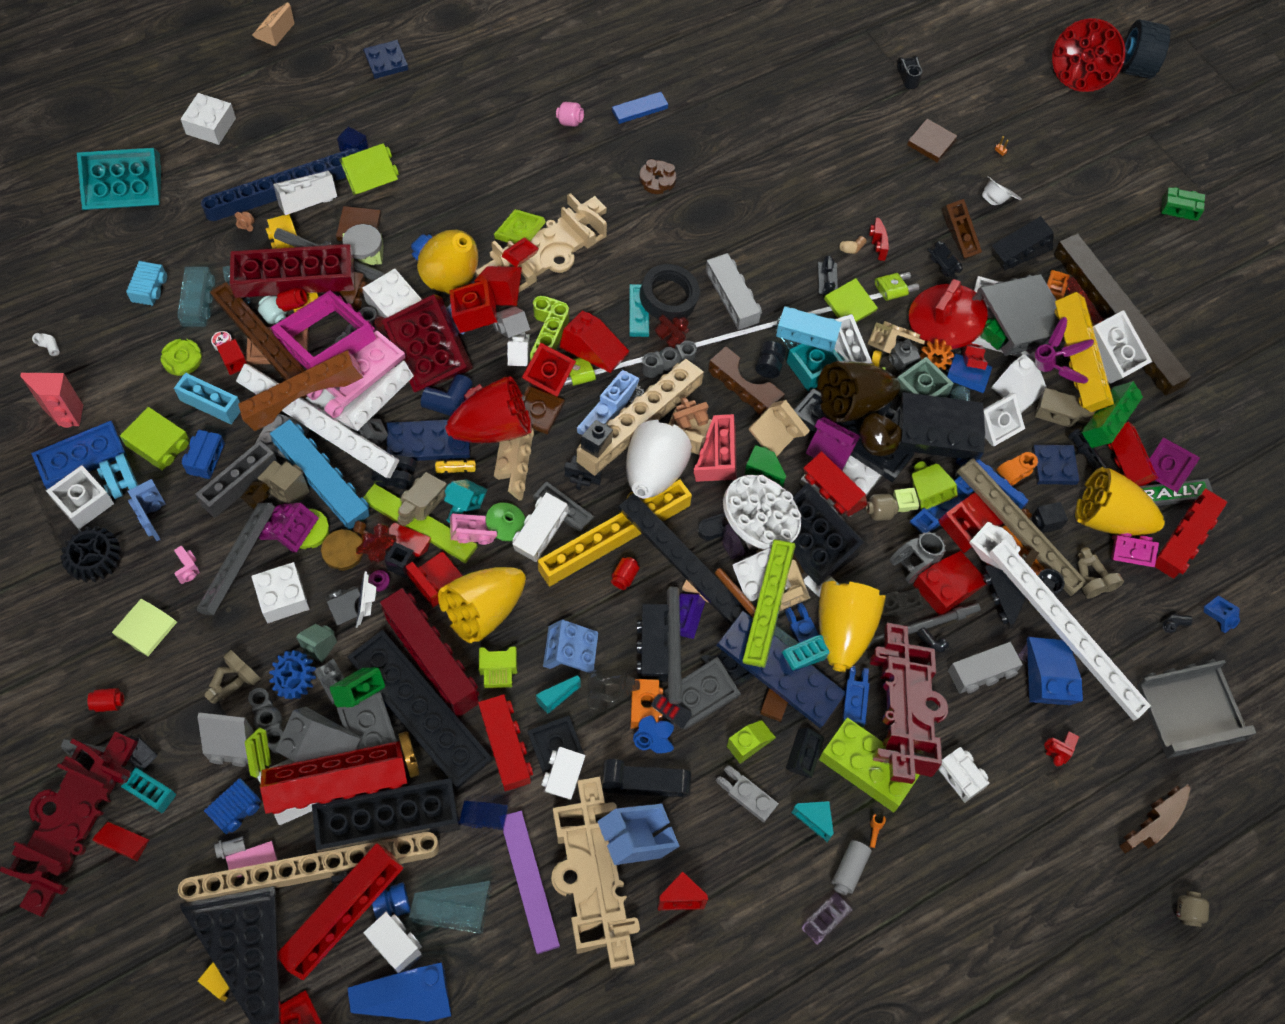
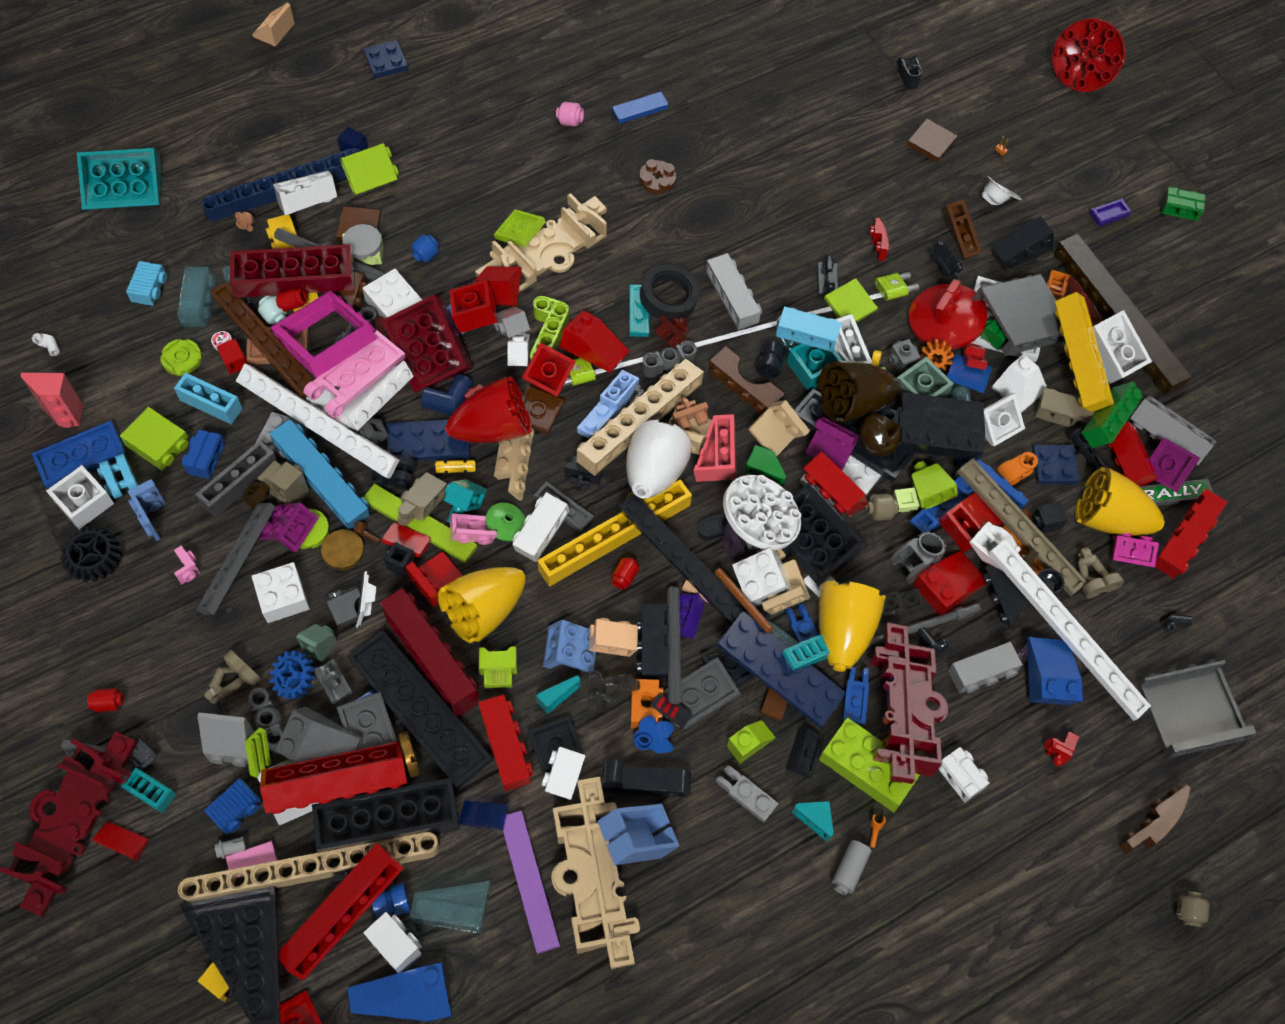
(144, 627): yellowish green slope -> none
(208, 118): white brick -> none
(334, 372): dark orange arch -> none
(357, 687): green brick -> none
(376, 544): clear red hips -> none
(380, 586): magenta plate -> none
(448, 260): yellow cylinder -> none
(520, 252): red tile -> none
(596, 438): black brick -> none
(613, 637): none -> light nougat brick
(682, 895): red slope -> none
(769, 603): lime tile -> none
(814, 926): clear purple slope -> none
(851, 246): tan arm -> none
(885, 336): tan bracket -> none
(1046, 356): magenta plant -> none
(1110, 212): none -> dark purple tile
(1145, 48): black wheel -> none
(1166, 423): none -> light grey slope
(1223, 612): blue bracket -> none

